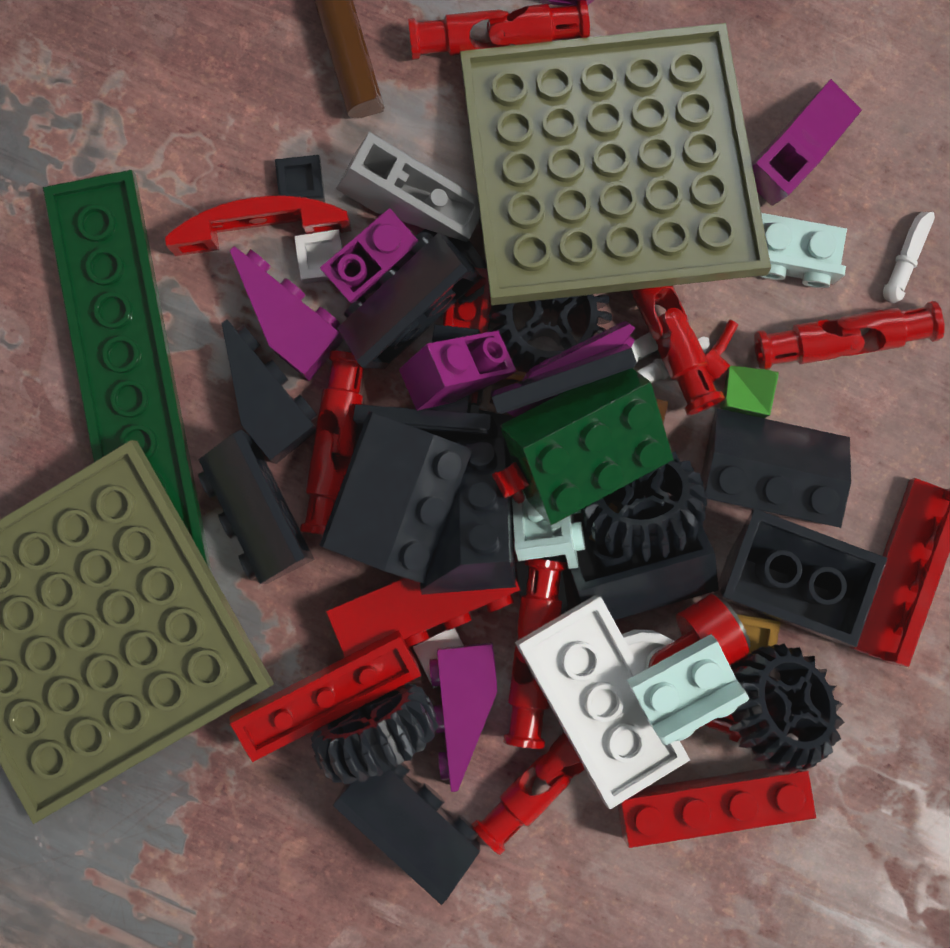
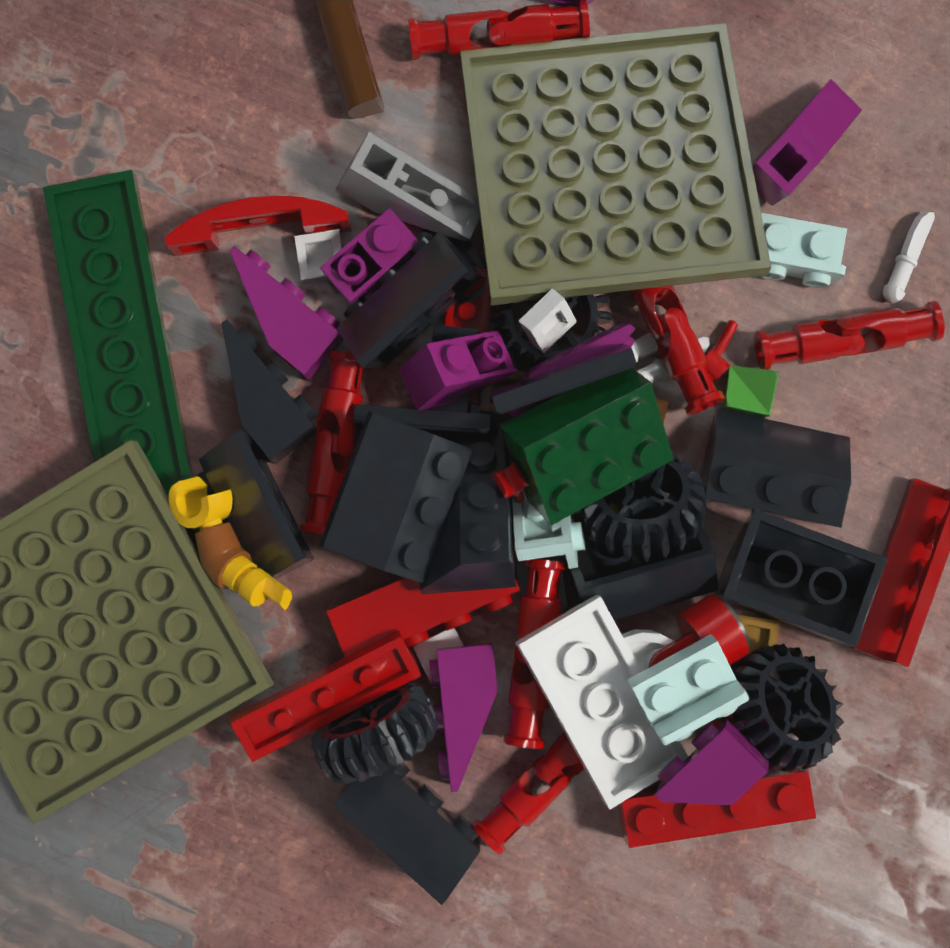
(219, 547): none -> yellow piece
(300, 177): black tile -> none
(547, 320): none -> white tile
(715, 772): none -> magenta slope

